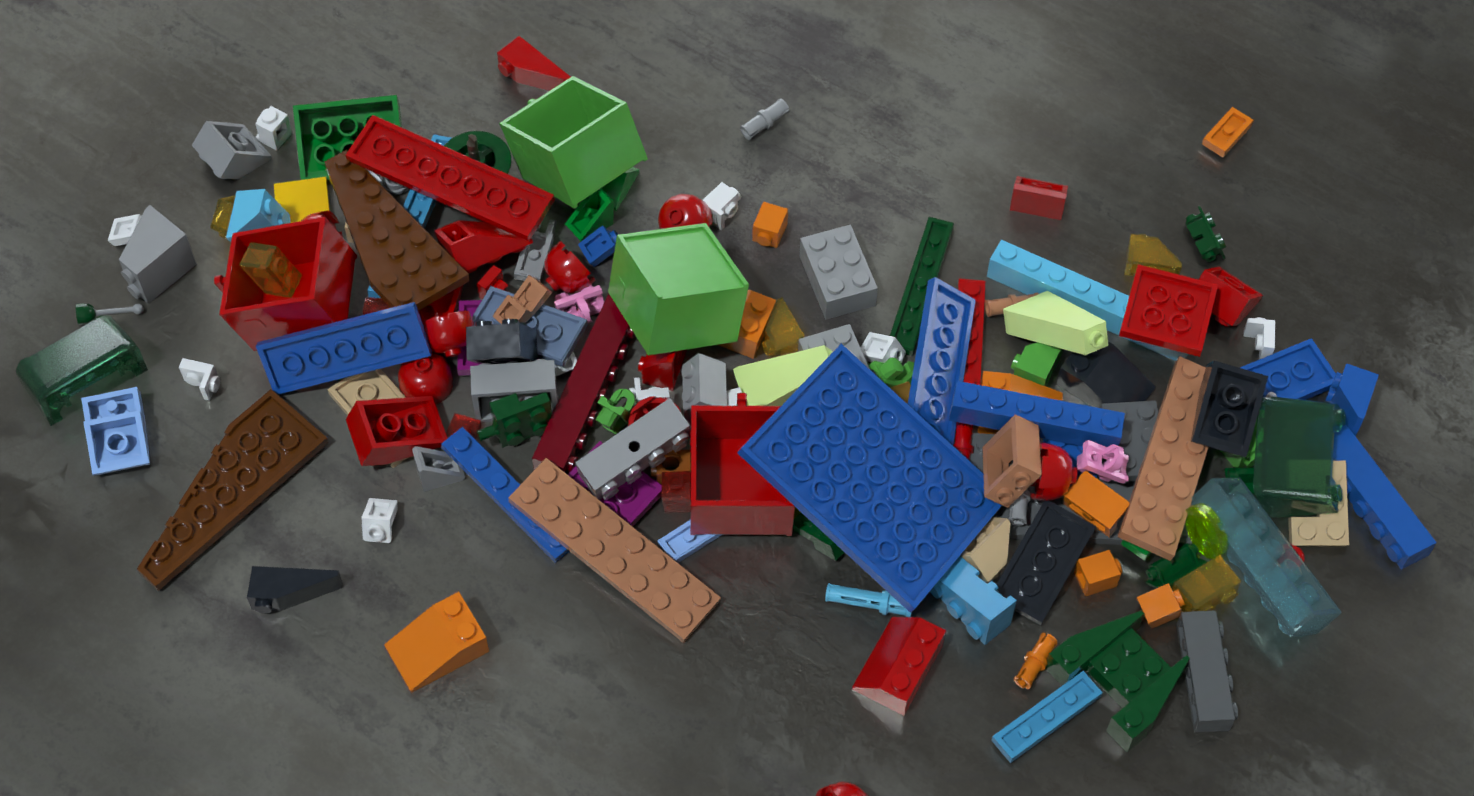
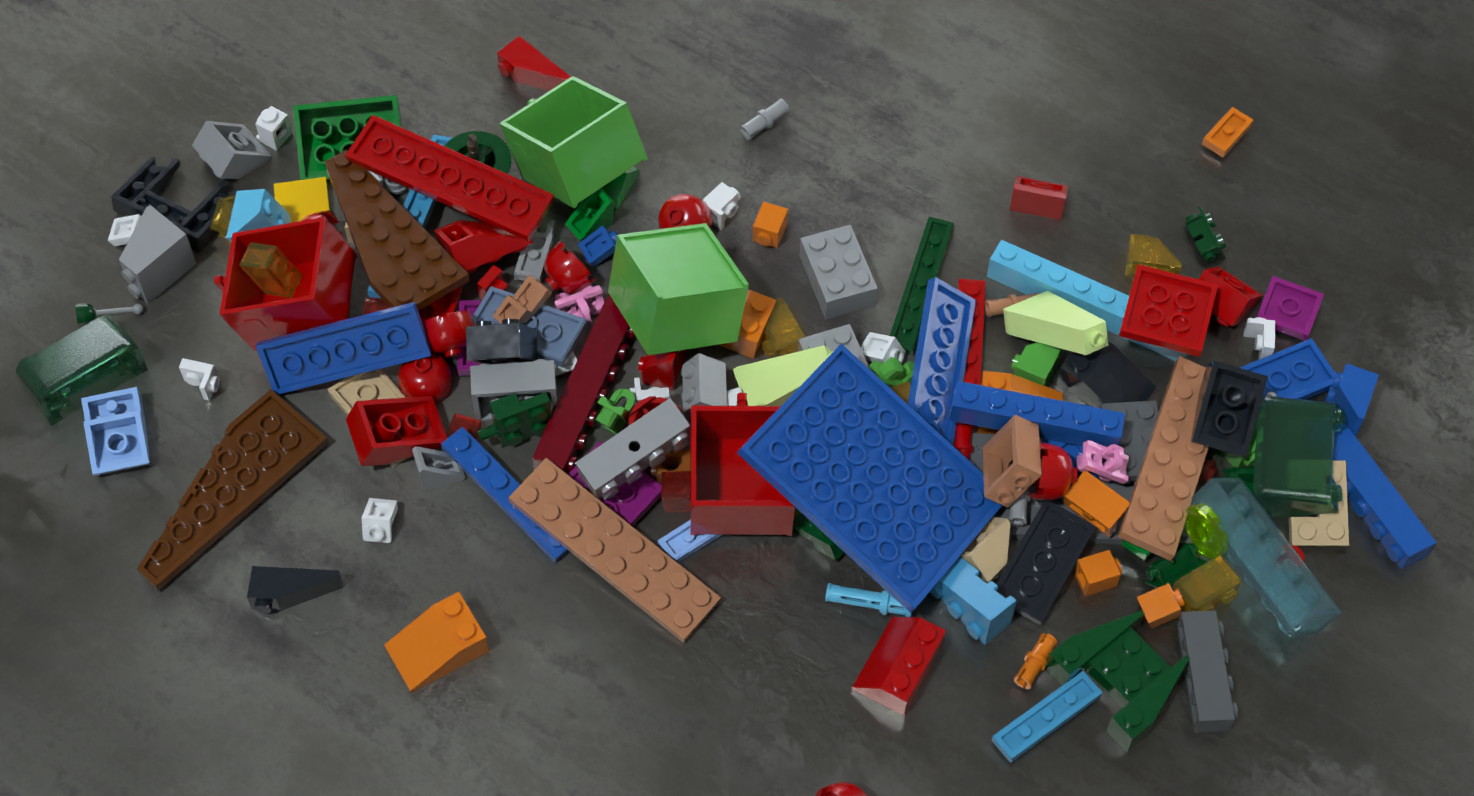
(144, 189): none -> black wedge
(1207, 470): none -> clear red plate
(1291, 307): none -> magenta plate

